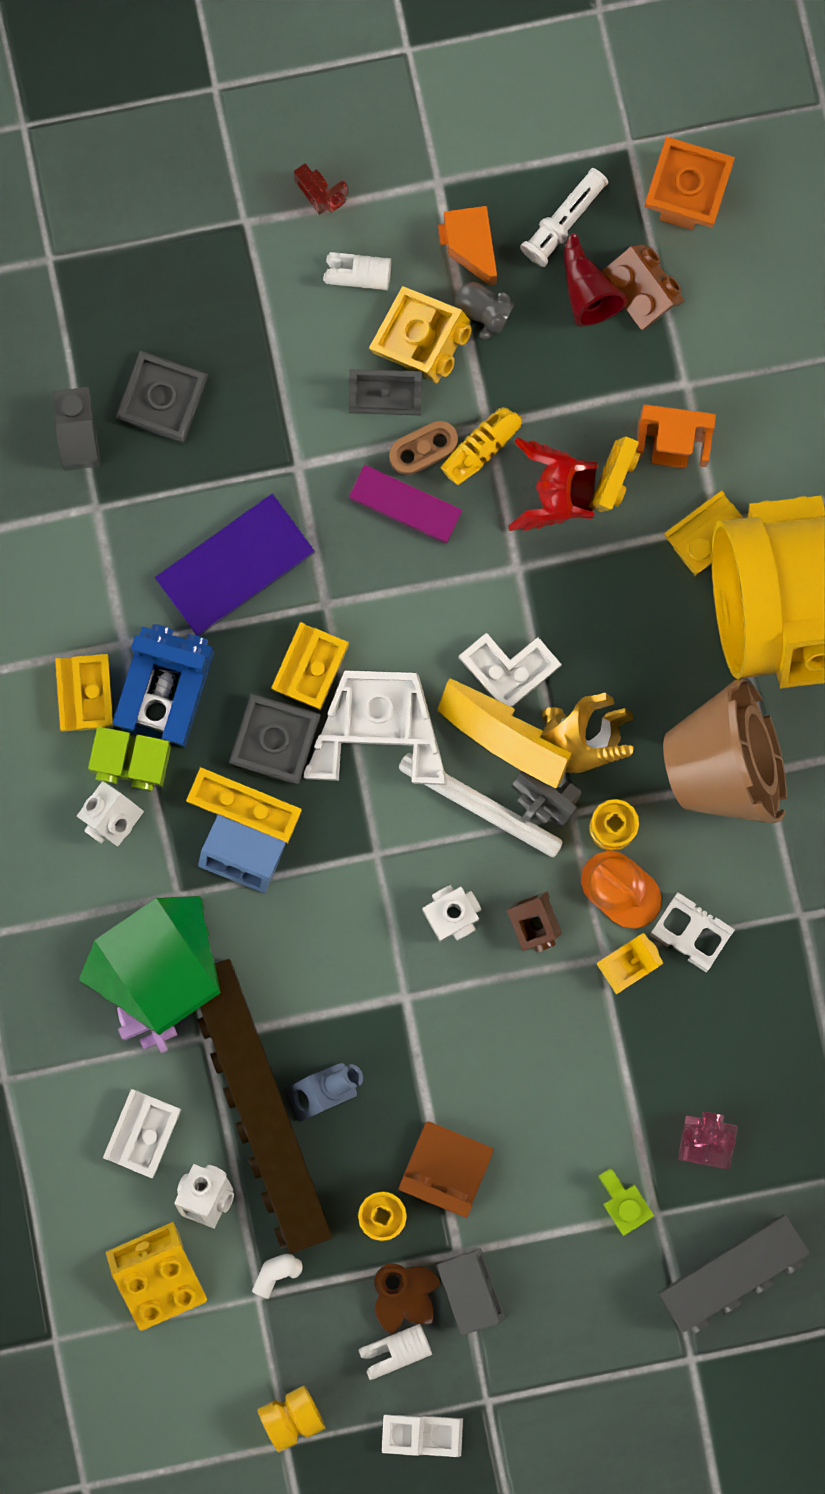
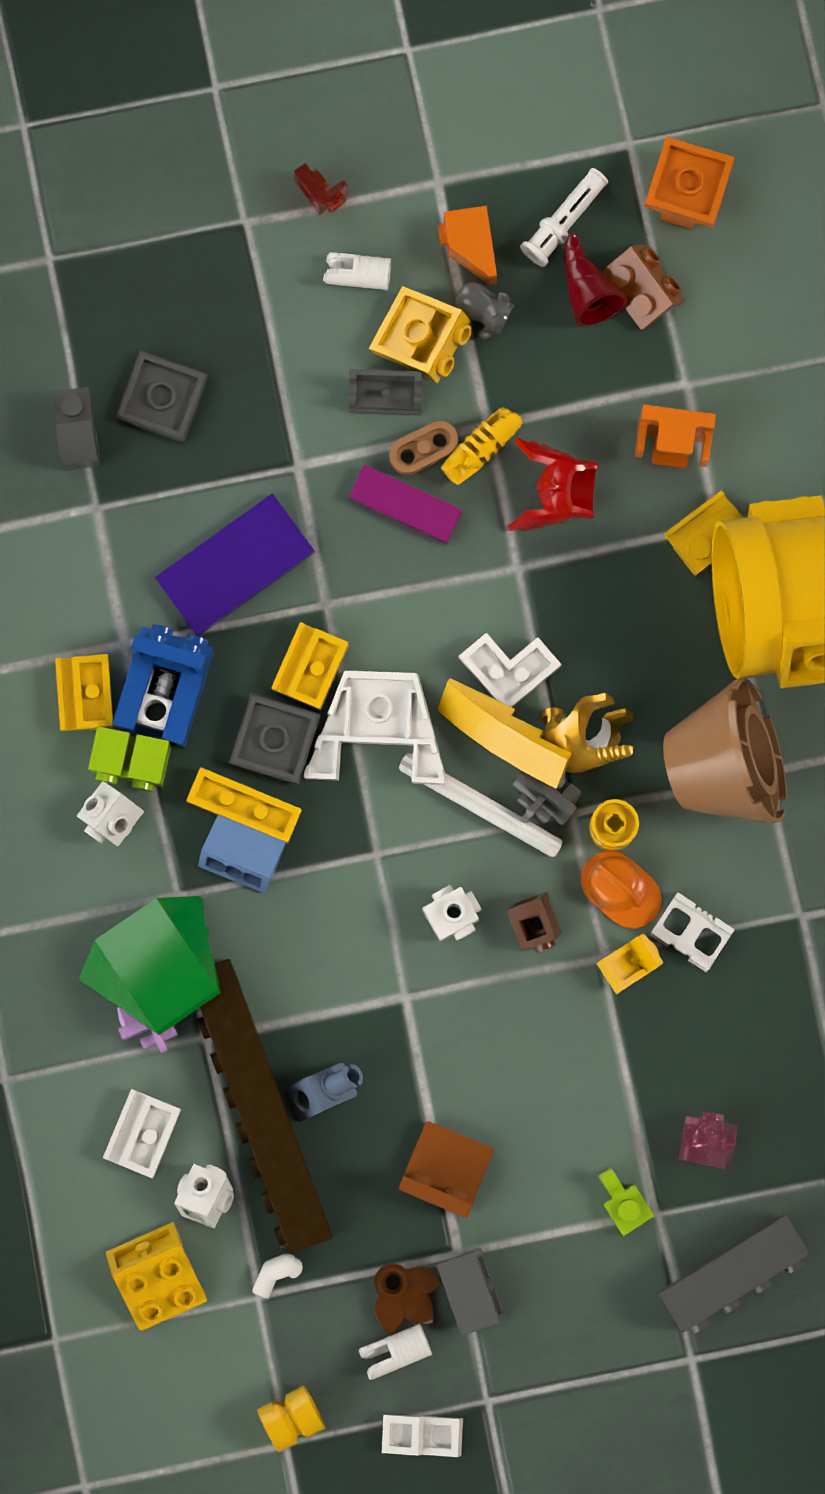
(382, 1216): yellow wheel -> none
(609, 489): yellow plate -> none

